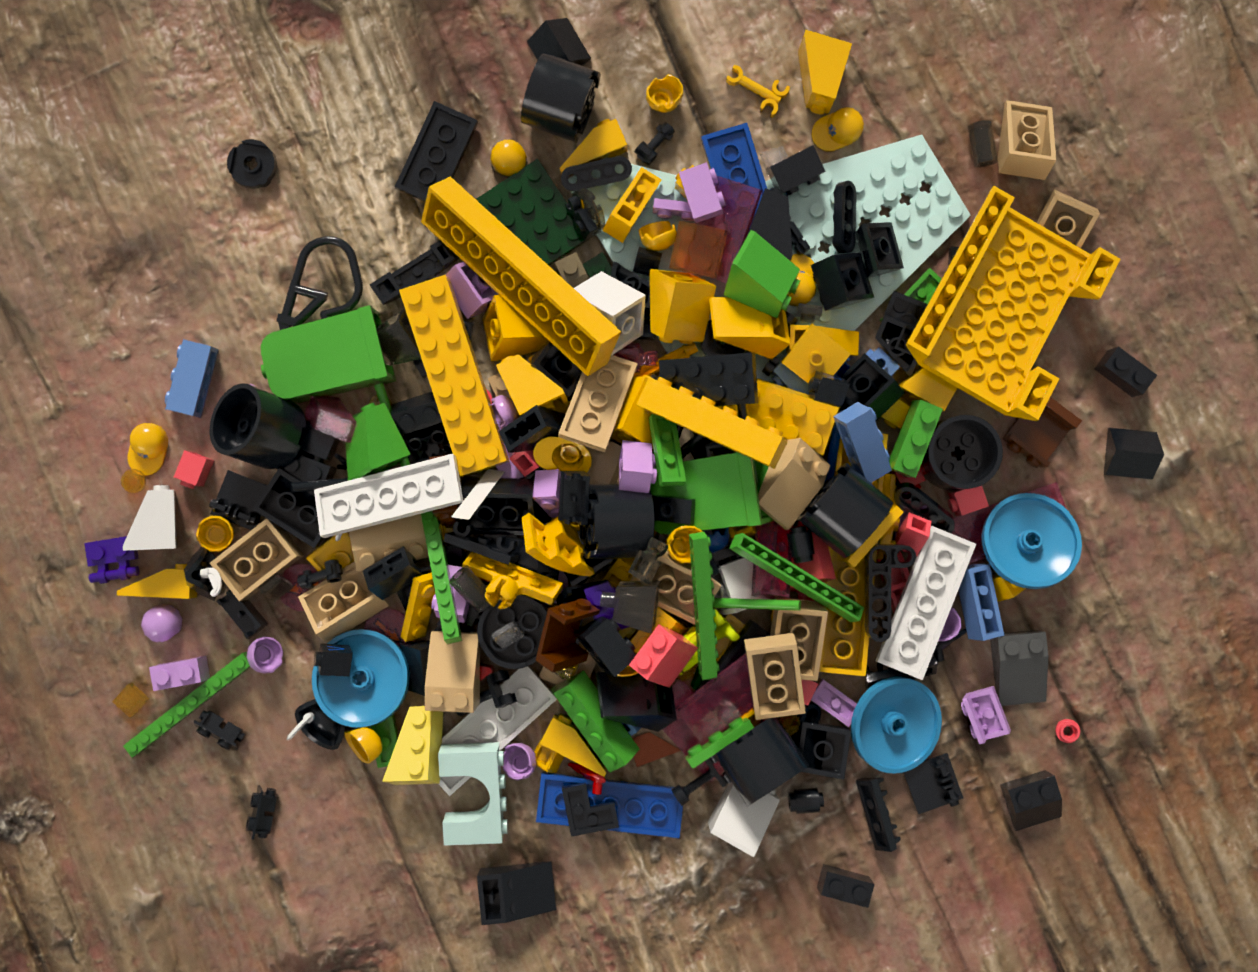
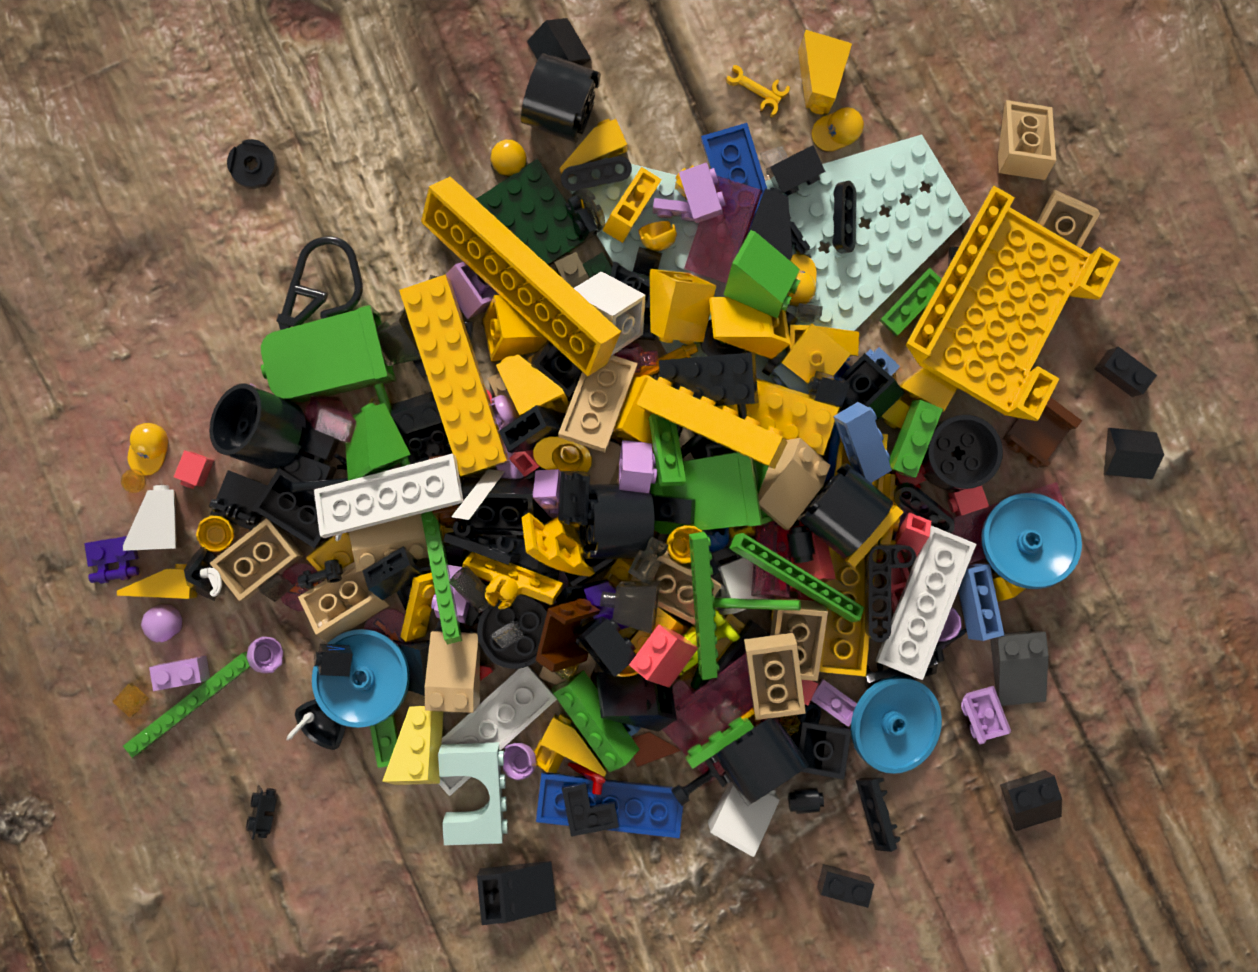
(191, 378): medium blue brick -> none
(211, 725): black hinge -> none
(243, 614): black hinge -> none
(364, 743): yellow cap -> none
(414, 272): black slope -> none
(436, 150): black plate -> none
(495, 691): black bar -> none
(646, 152): black bar -> none
(664, 93): yellow hair -> none
(698, 249): clear orange plate -> none
(842, 280): black slope -> none
(879, 248): black slope -> none
(897, 326): black slope -> none
(933, 784): black hinge -> none
(982, 143): clear smoke piece -> none
(1074, 731): coral plate -> none

